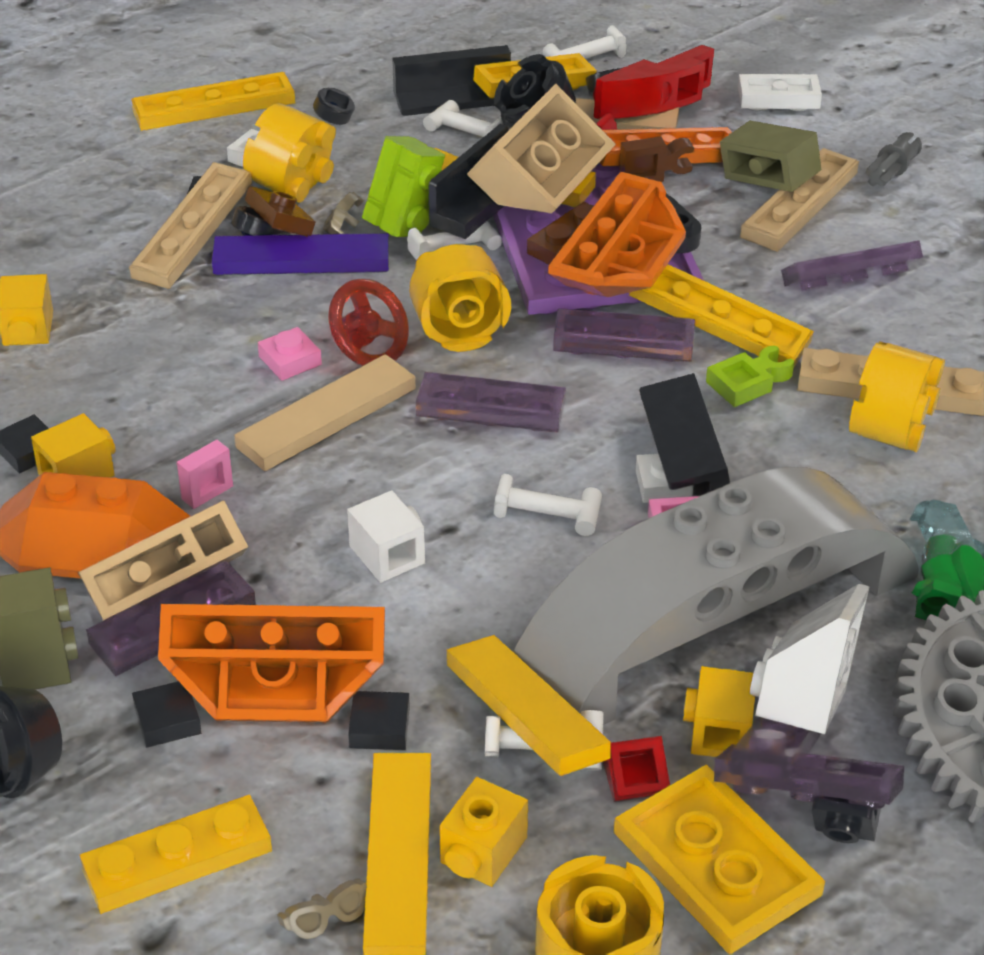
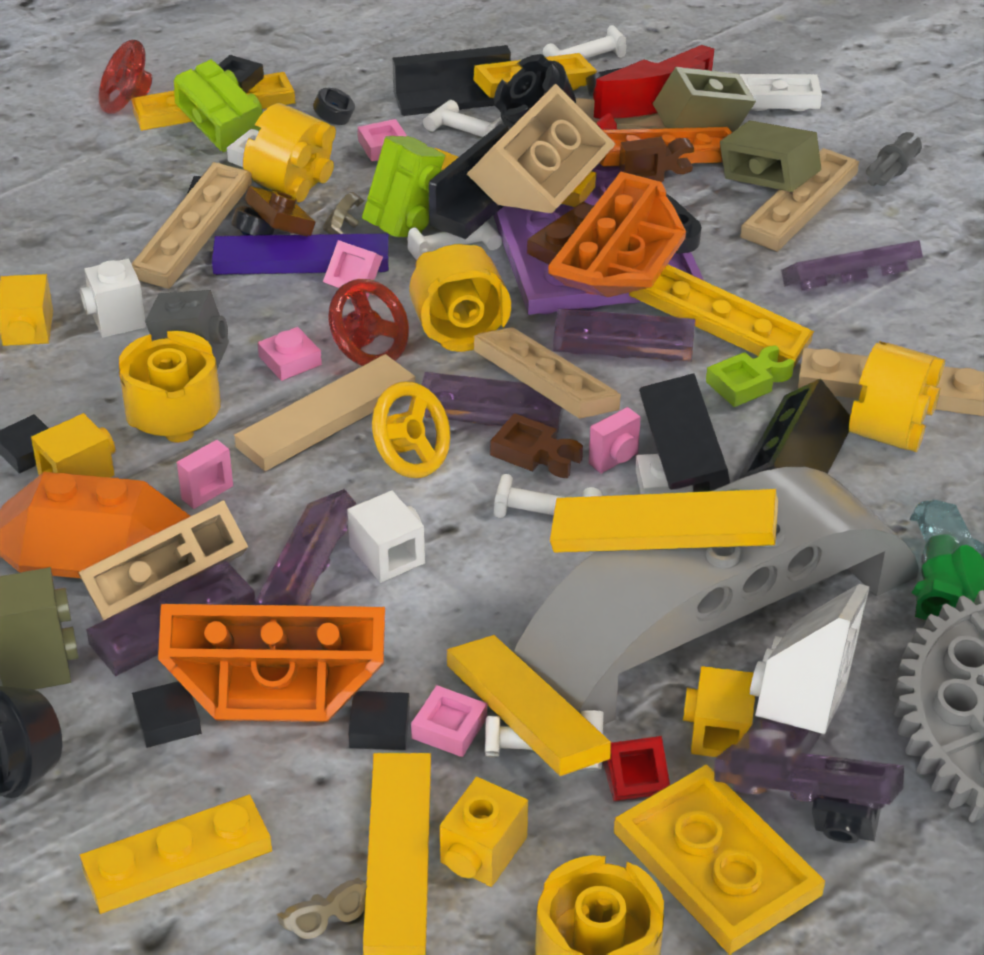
(113, 297): none -> white brick
(128, 78): none -> clear red piece
(169, 385): none -> yellow brick
(191, 313): none -> dark grey head
(216, 103): none -> lime brick
(246, 72): none -> black tile
(307, 551): none -> clear purple plate
(350, 264): none -> bright pink plate
(373, 135): none -> bright pink plate
(407, 431): none -> yellow piece
(449, 721): none -> bright pink plate
(533, 443): none -> reddish brown plate
(547, 373): none -> tan tile
(614, 440): none -> bright pink plate
(665, 521): none -> yellow tile
(703, 99): none -> olive brick
(802, 432): none -> black panel

